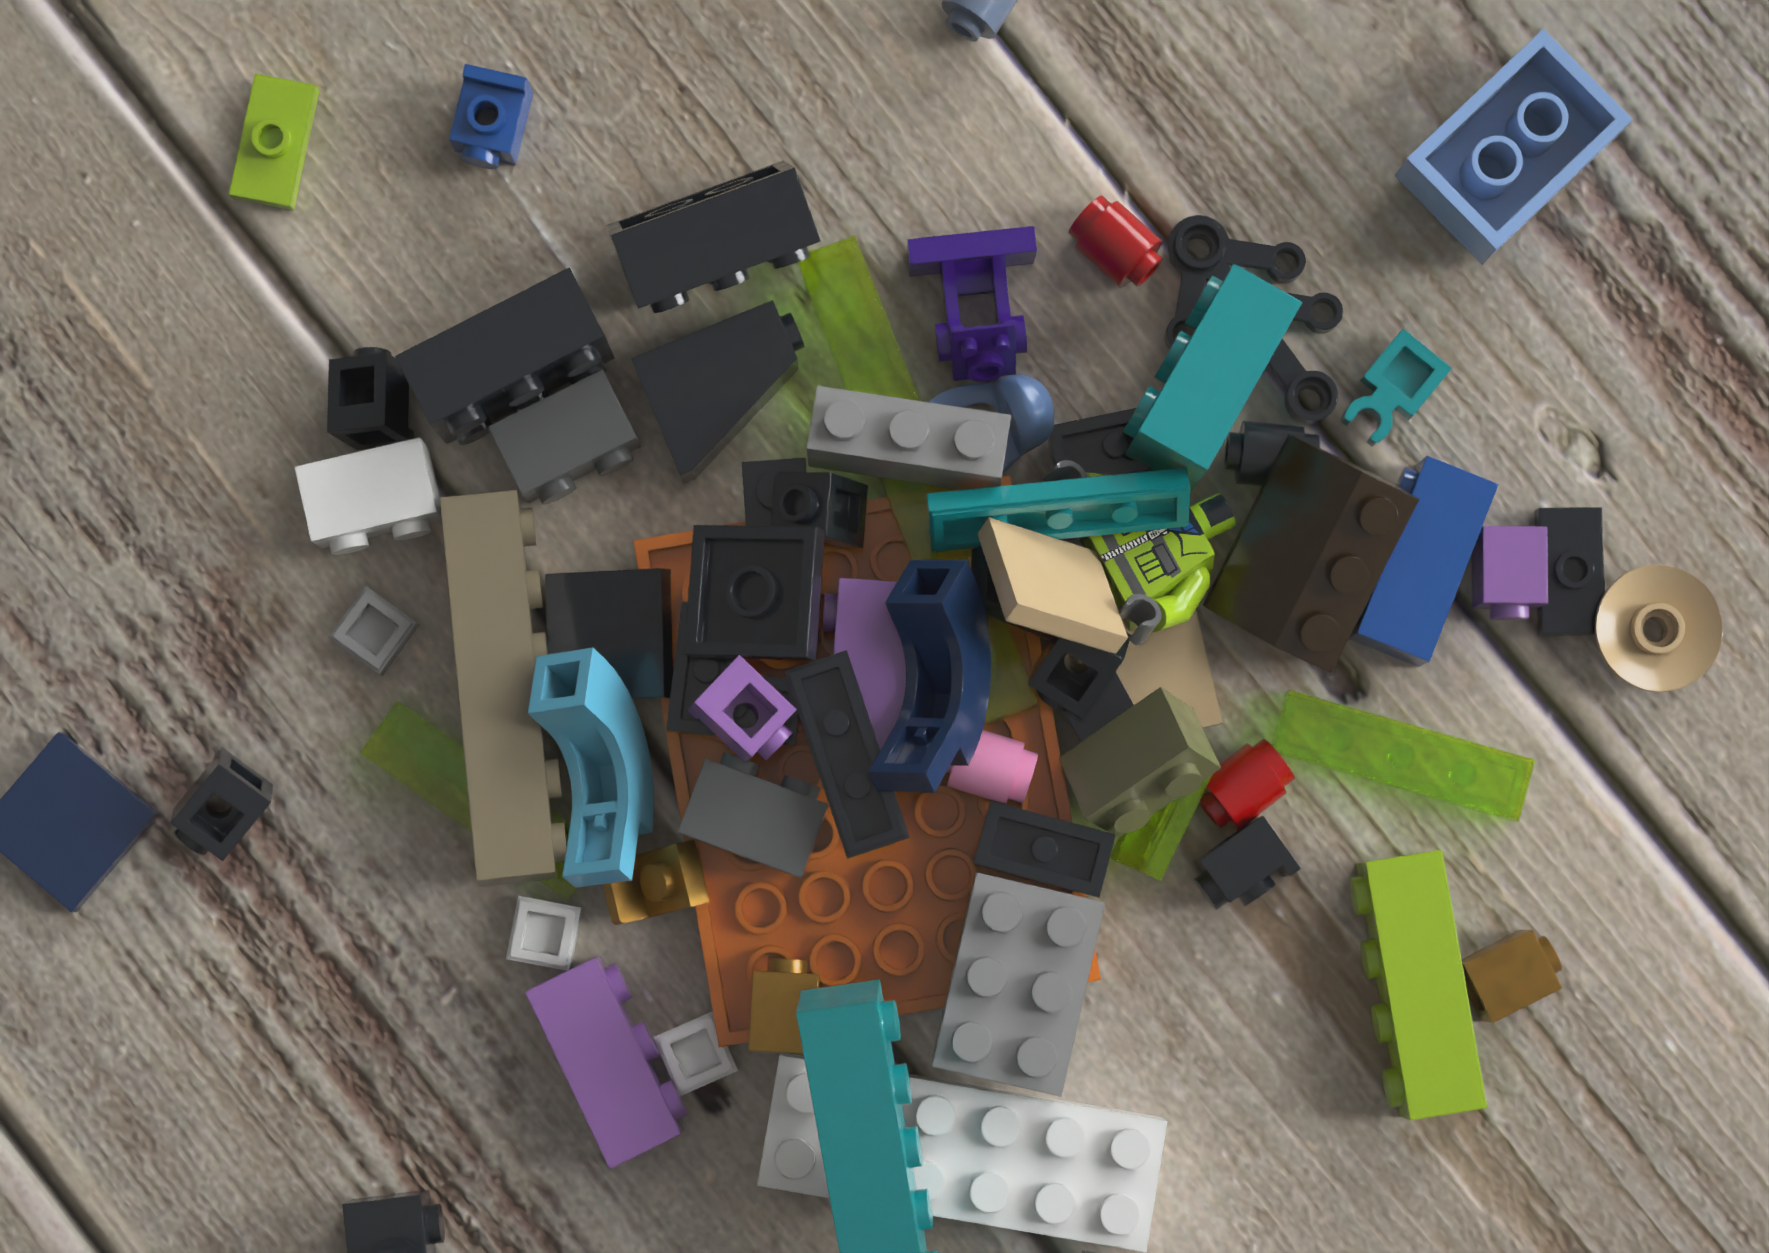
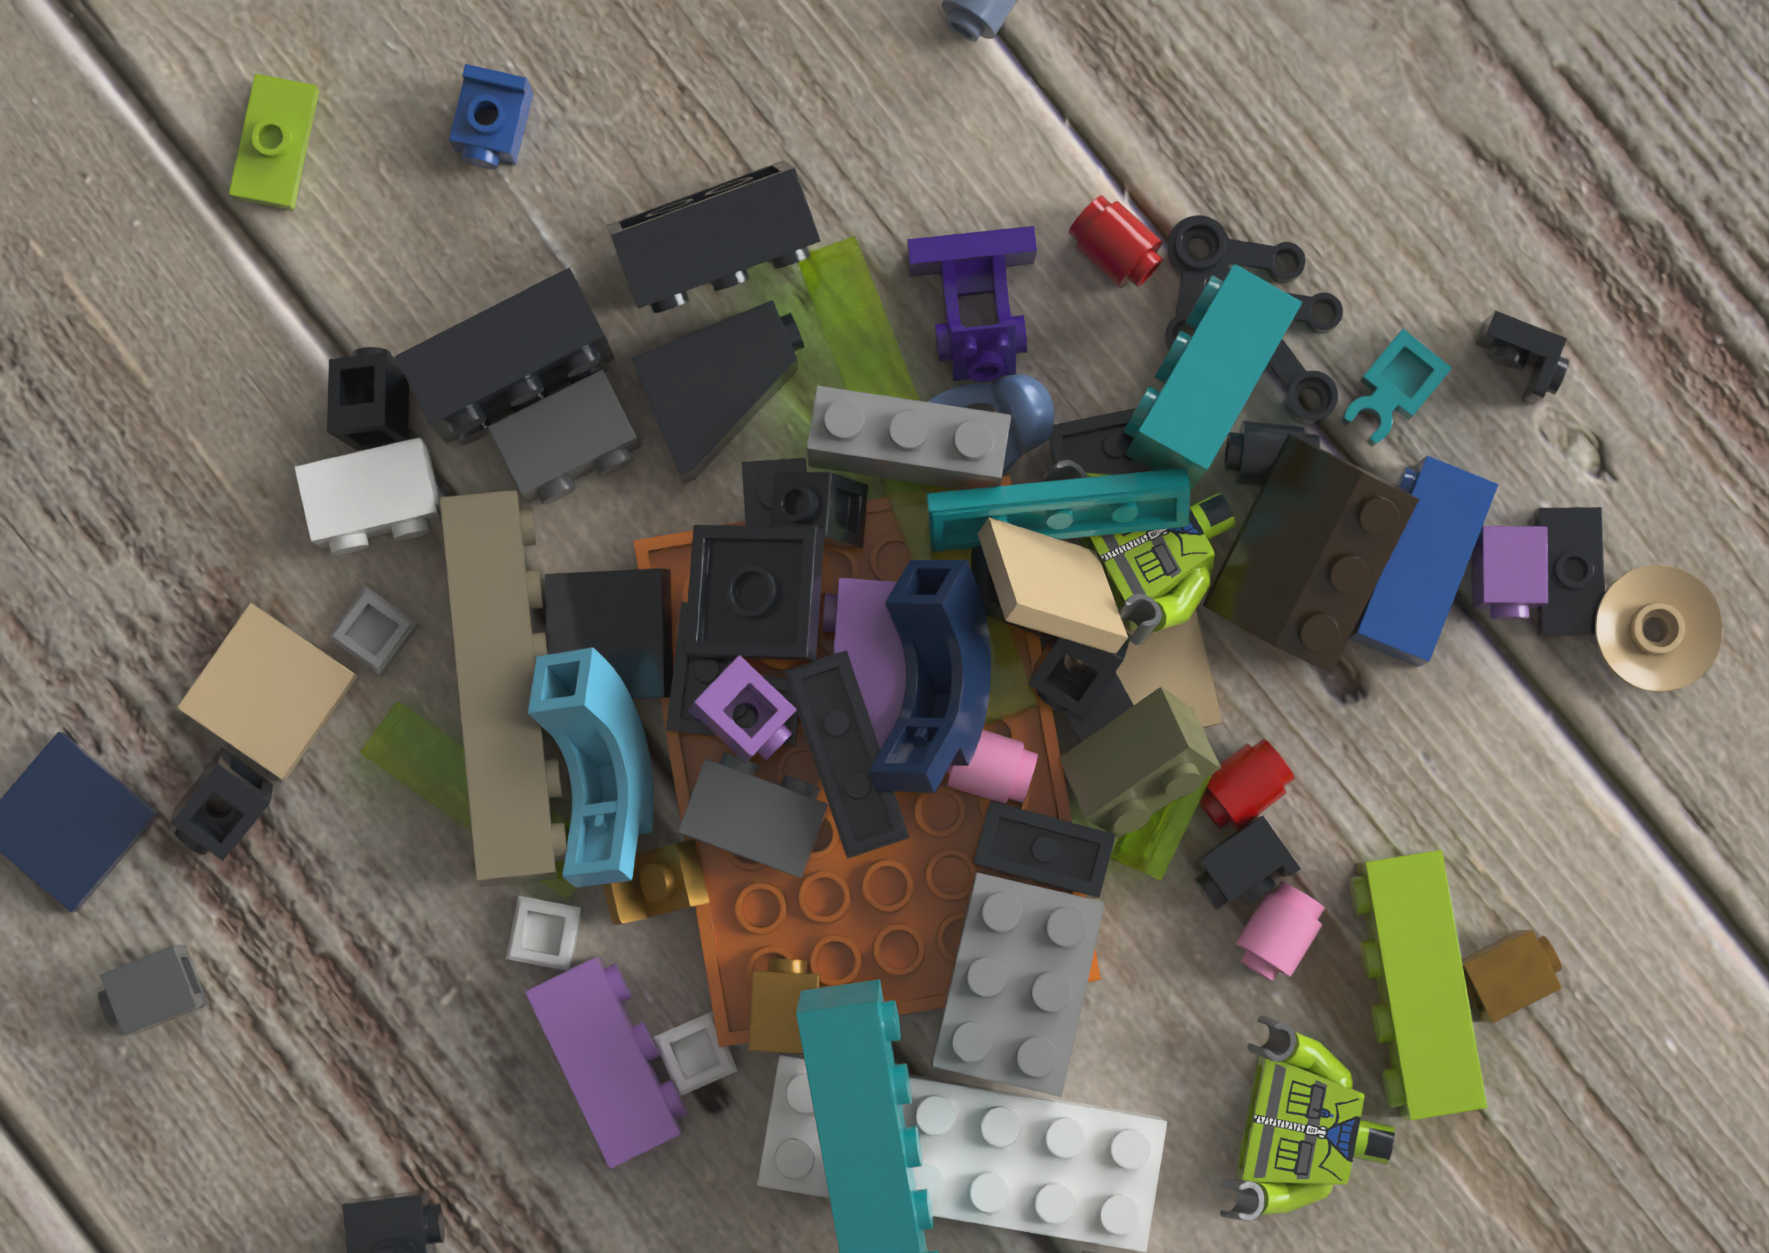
(151, 991): none -> dark grey brick
(267, 691): none -> tan tile
(1280, 932): none -> bright pink brick
(1300, 1127): none -> torso
(1402, 756): clear neon green tile -> none
(1512, 146): light blue brick -> none
(1520, 343): none -> black bracket

